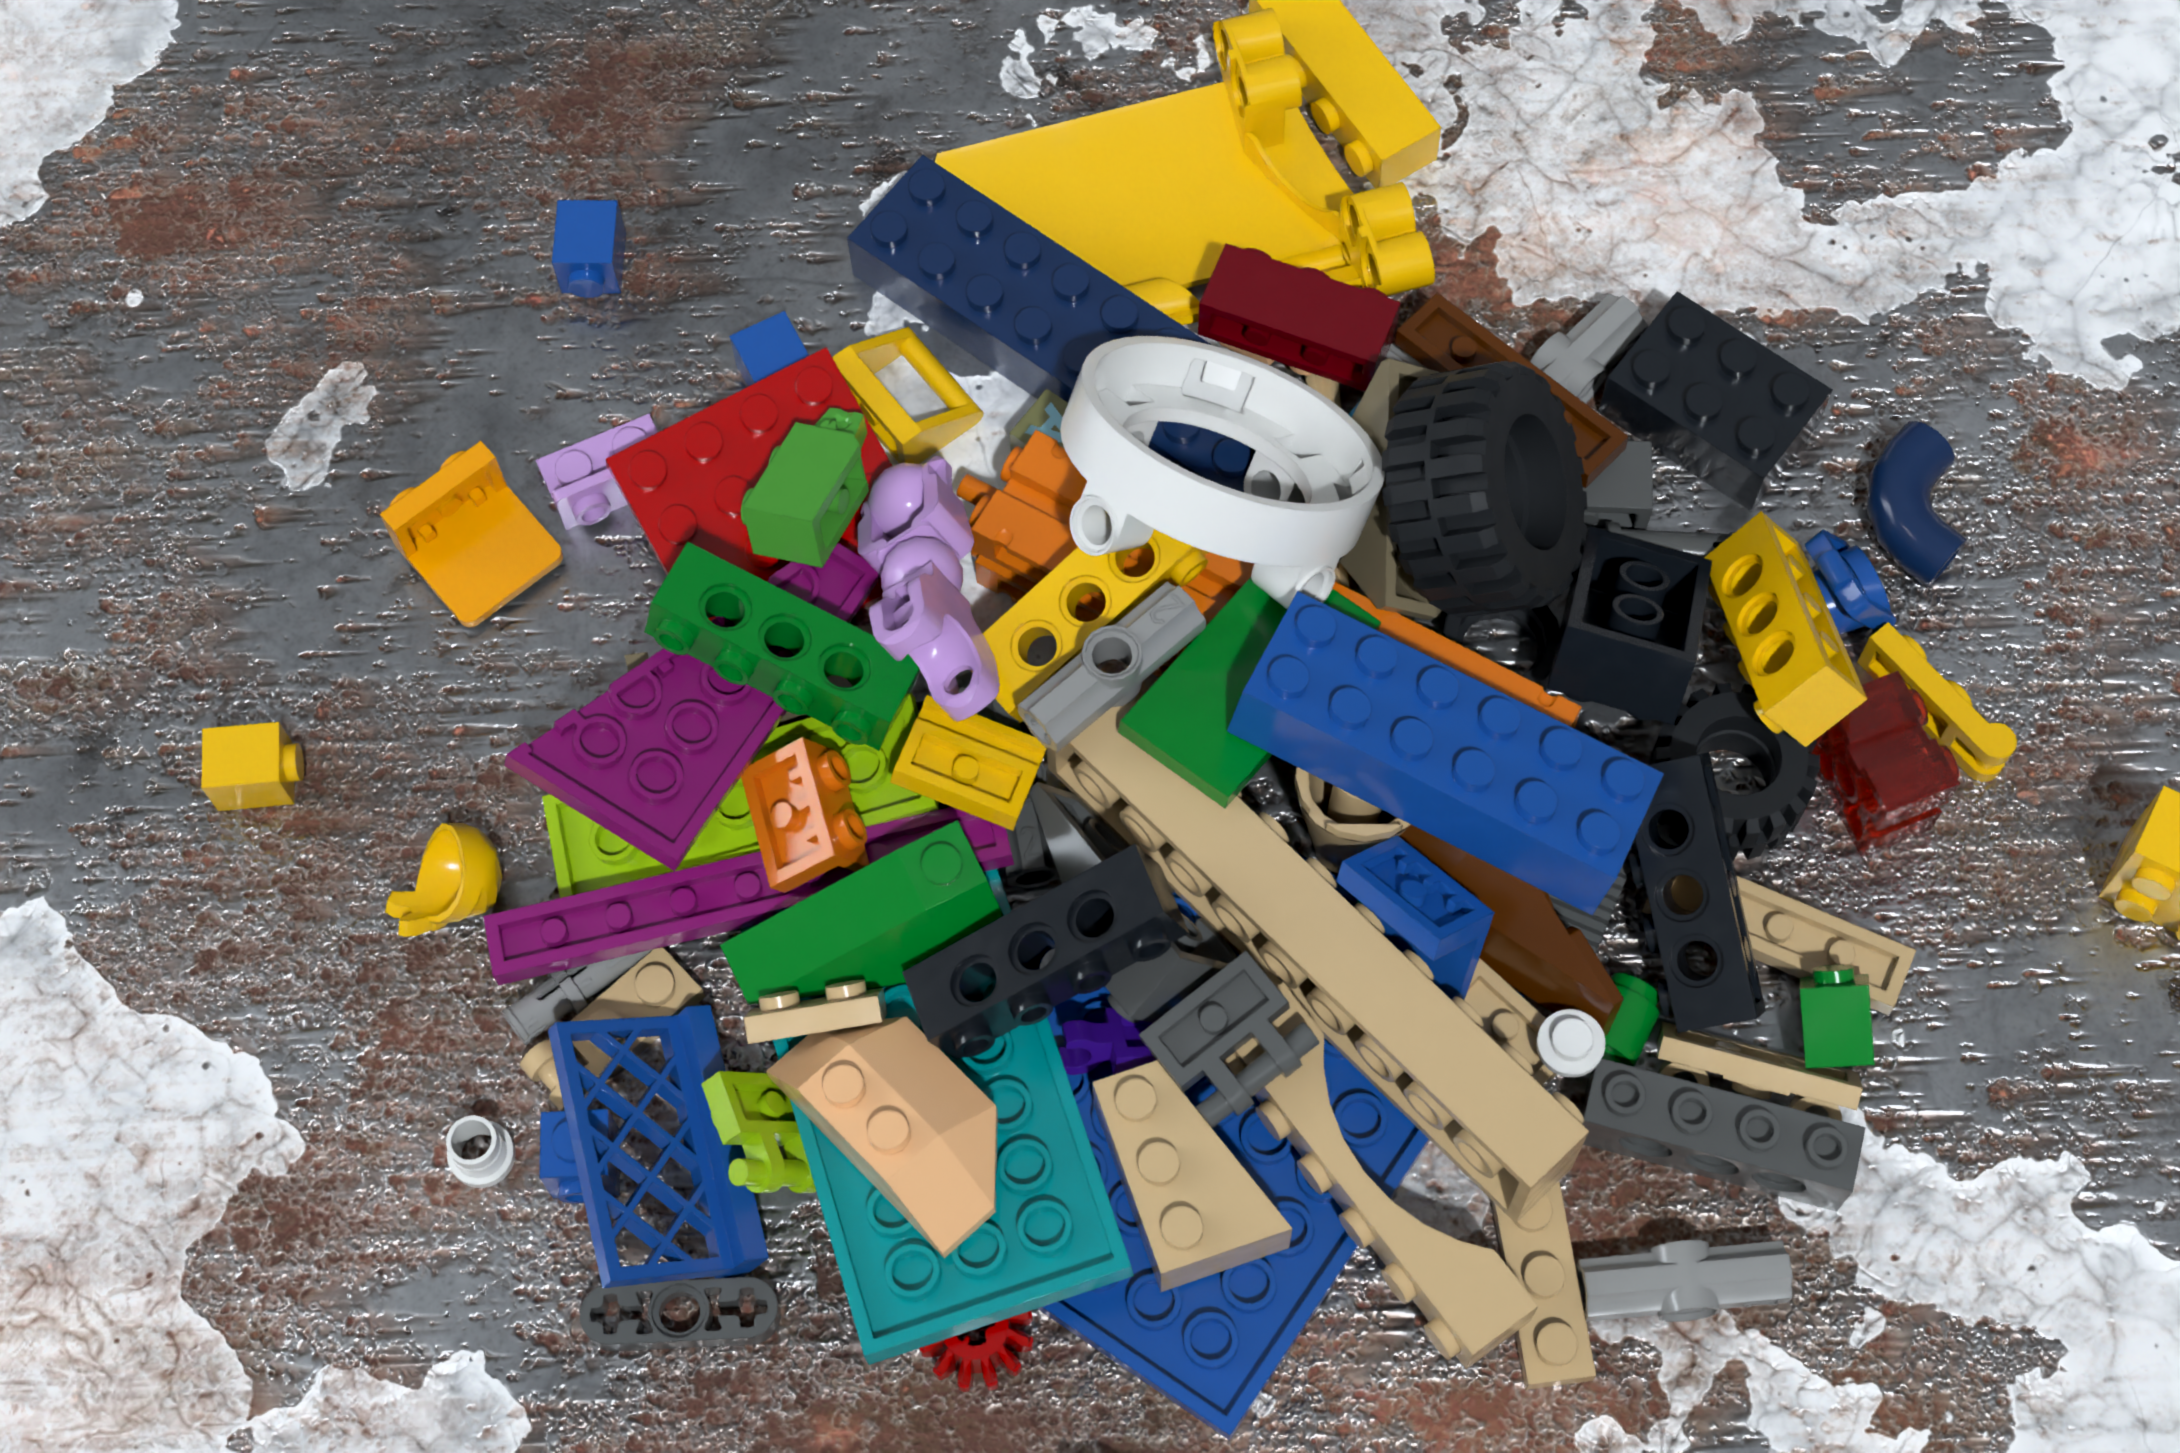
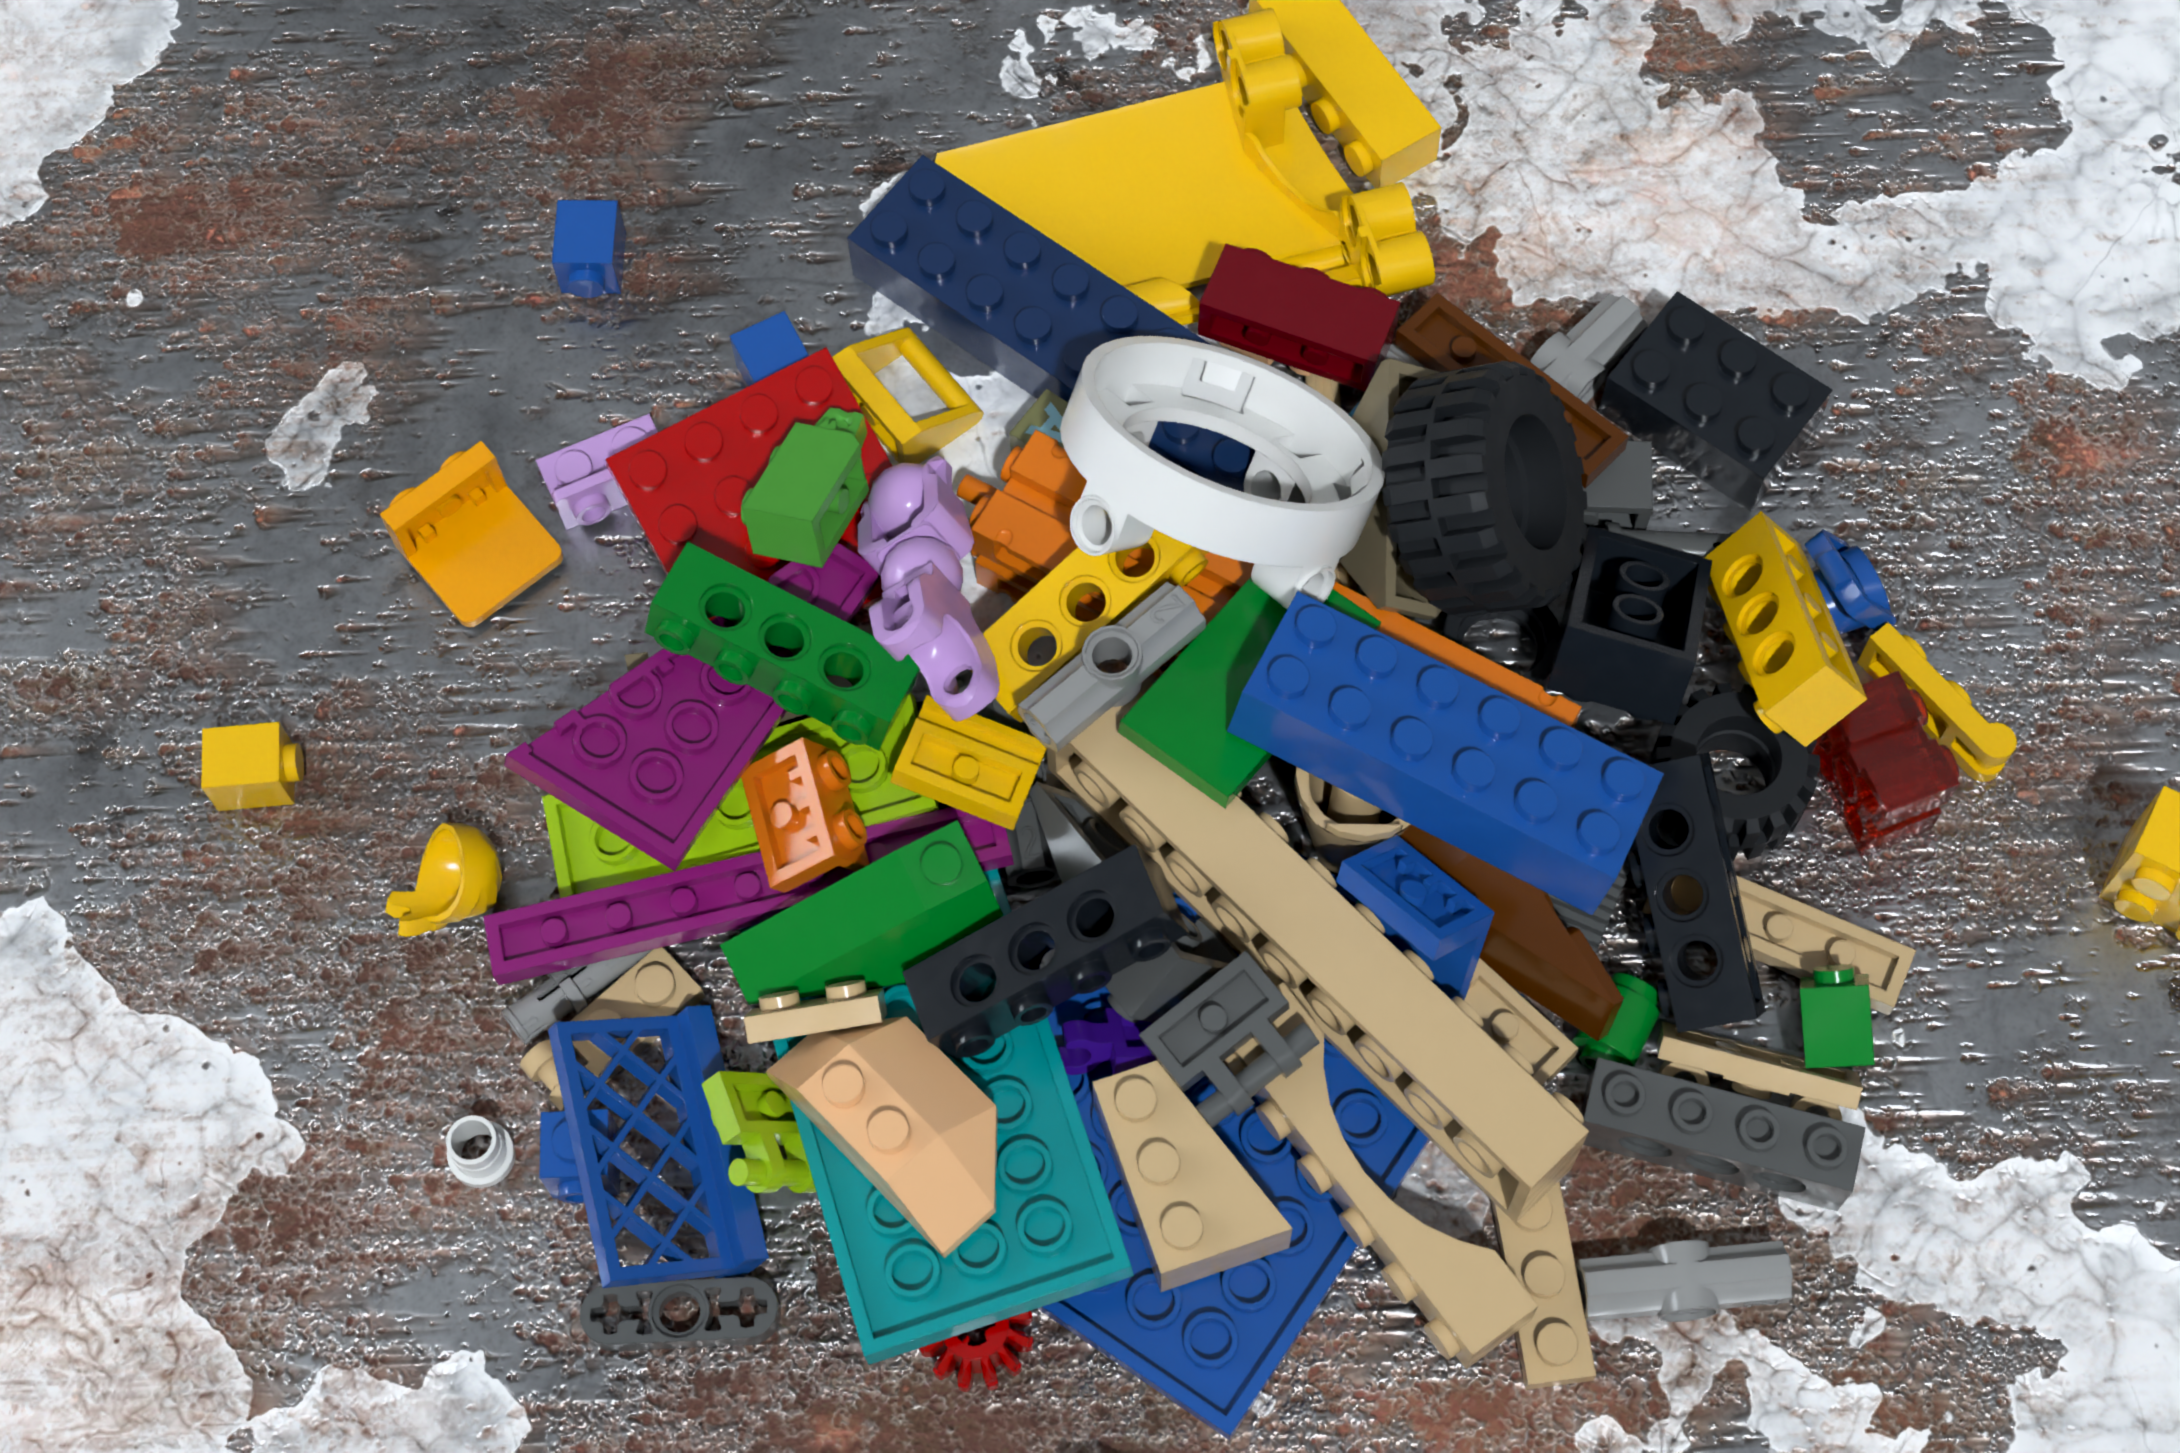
(1570, 1043): white plate -> none
(1902, 505): dark blue cylinder -> none

